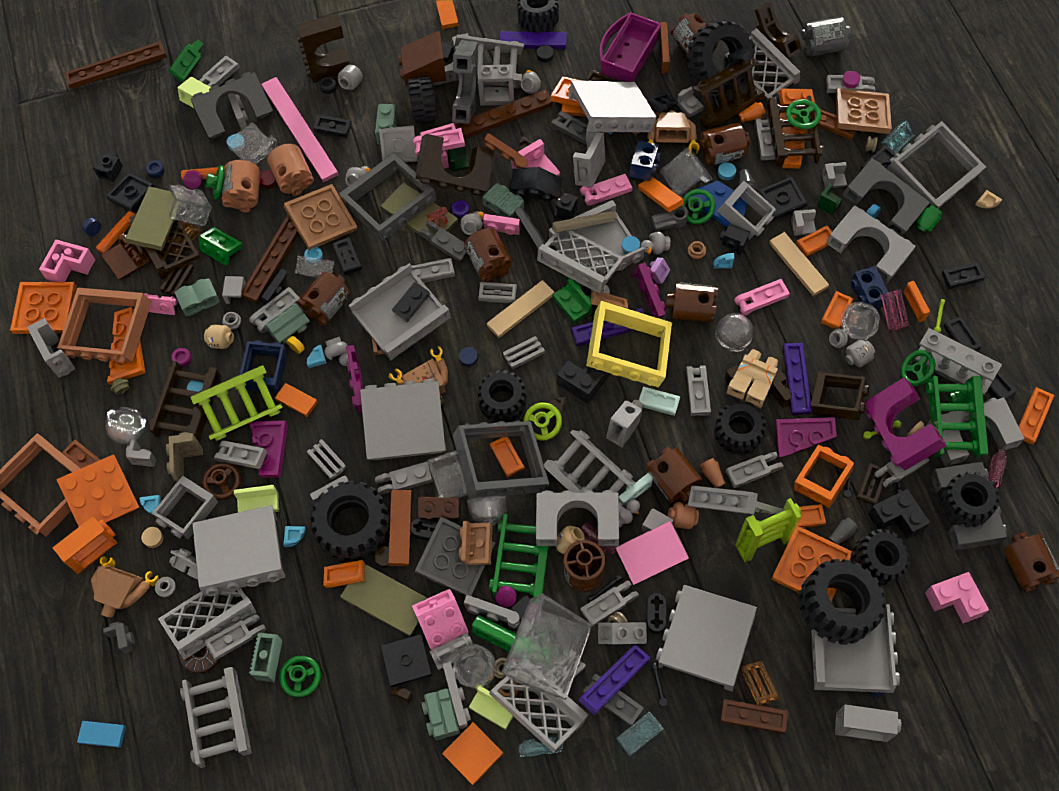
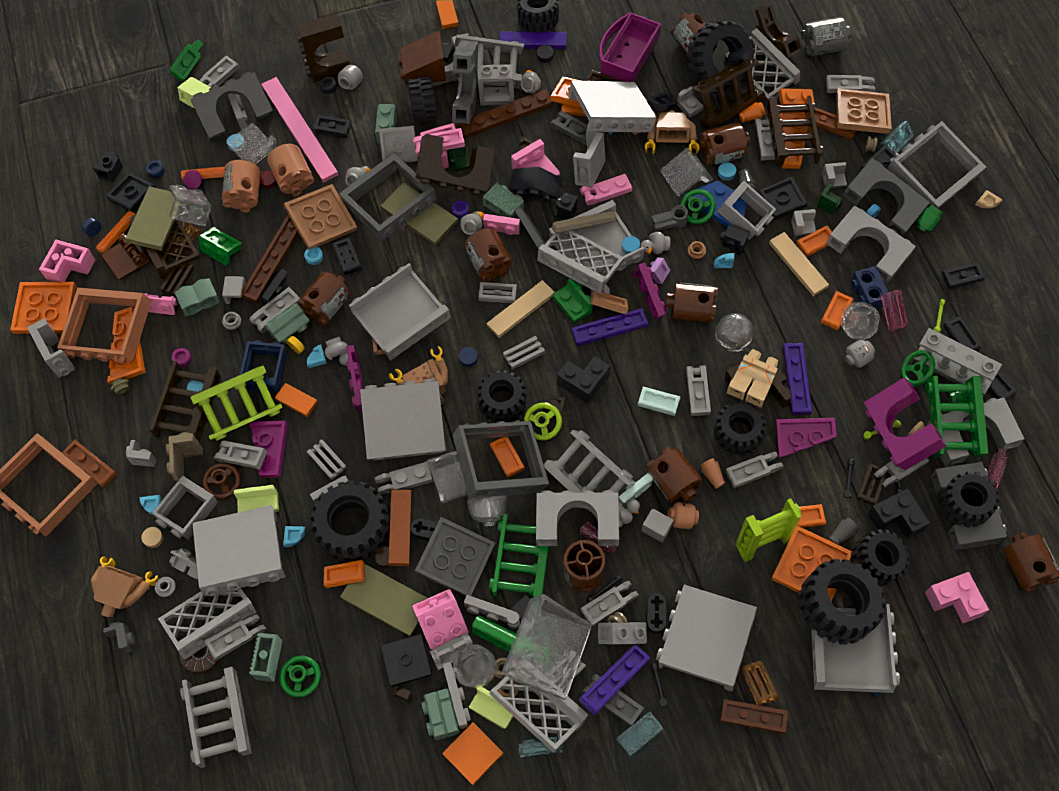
(85, 544): orange window -> none
(98, 491): orange plate -> none
(101, 734): dark azure tile -> none
(115, 65): reddish brown plate -> none
(124, 425): clear cylinder -> none
(216, 182): green piece -> none
(218, 336): tan head -> none
(312, 266): clear plate -> none
(411, 301): black plate -> none
(434, 270): light grey tile -> none
(438, 214): clear red tile -> none
(439, 507): reddish brown bracket -> none
(444, 241): dark grey hinge -> none
(476, 543): medium nougat bracket -> none
(506, 152): dark orange hinge -> none
(506, 596): magenta tile -> none
(568, 536): tan head -> none
(627, 417): light grey torso -> none
(635, 321): light yellow window -> none
(644, 161): dark blue brick -> none
(652, 552): bright pink tile -> none
(661, 194): orange tile -> none
(664, 48): dark orange tile -> none
(729, 501): light grey fence -> none
(762, 296): bright pink plate -> none
(802, 116): green piece -> none
(815, 491): orange window -> none
(834, 338): light grey plate -> none
(840, 381): dark brown window -> none
(851, 79): magenta tile -> none
(867, 723): light grey window -> none
(916, 301): orange tile -> none
(1035, 414): orange tile -> none

